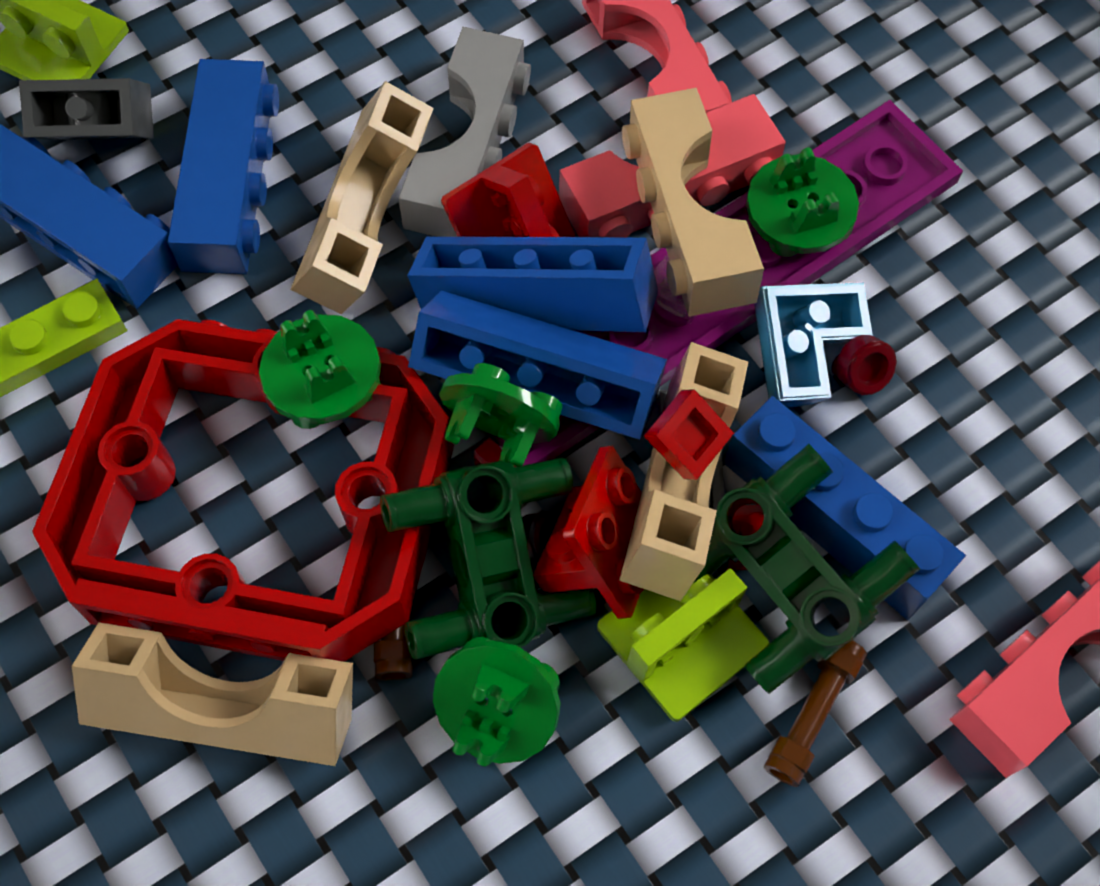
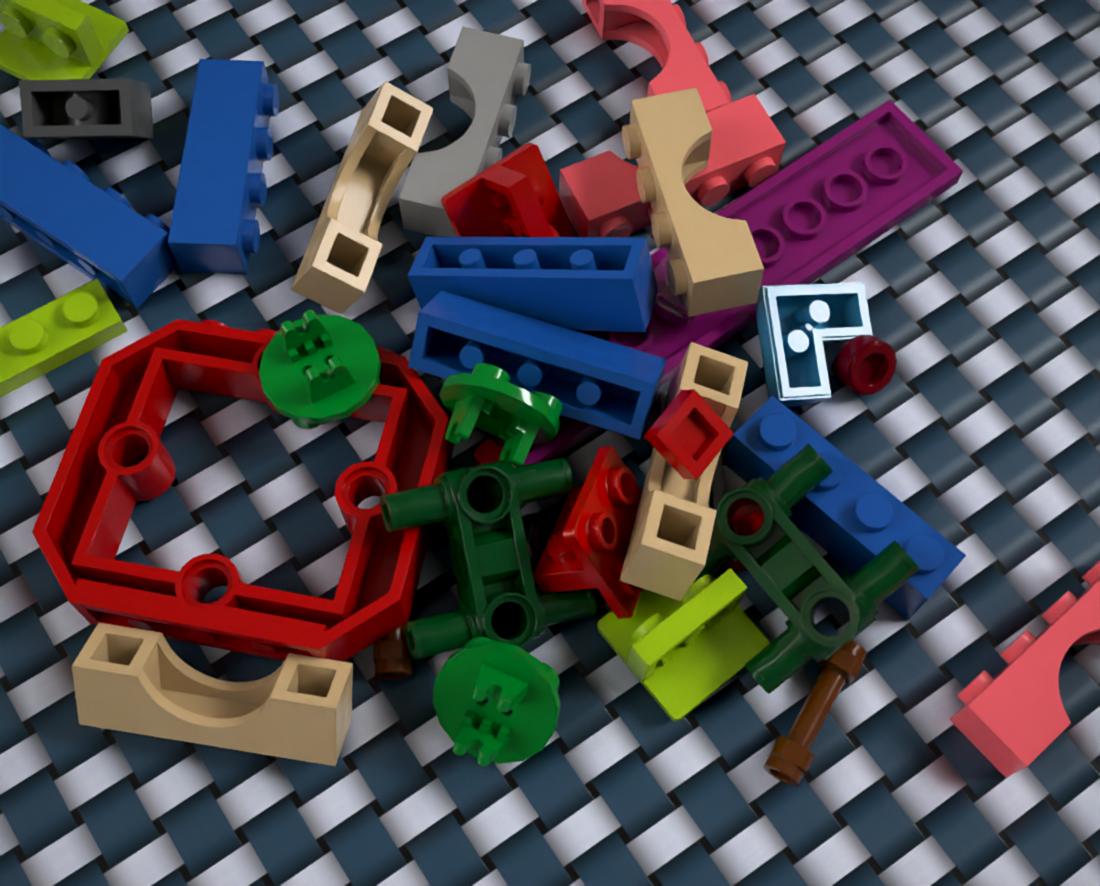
(811, 224): green plate -> none

